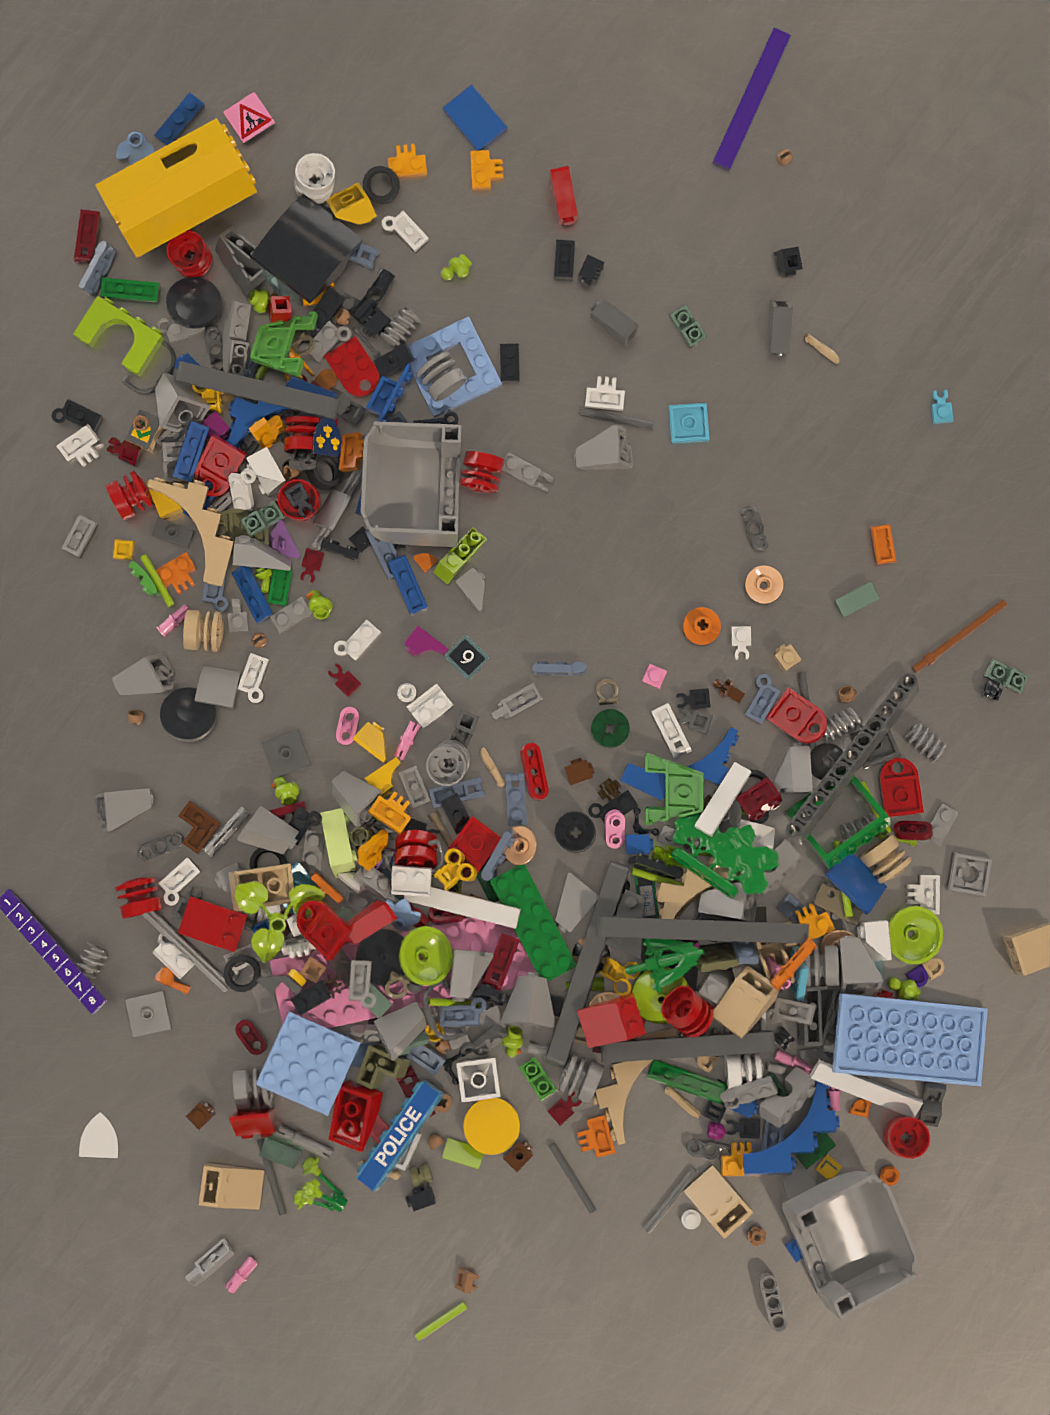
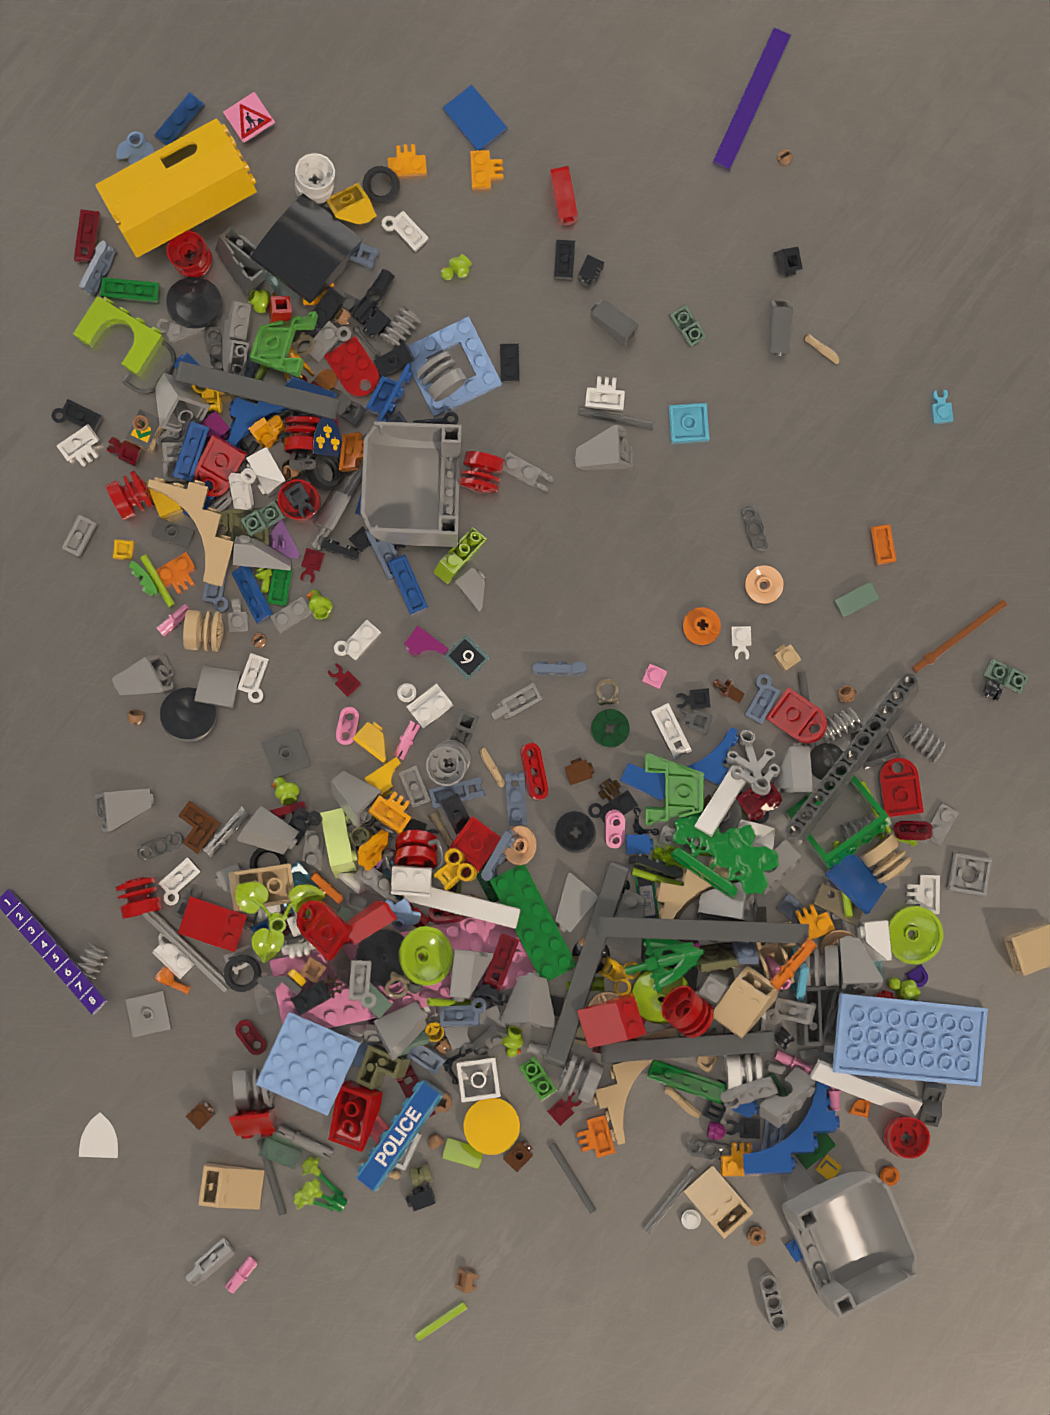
(425, 561): orange tile -> none
(430, 1018): dark grey piece -> none
(759, 784): none -> light grey plant
(934, 967): tan tile -> none

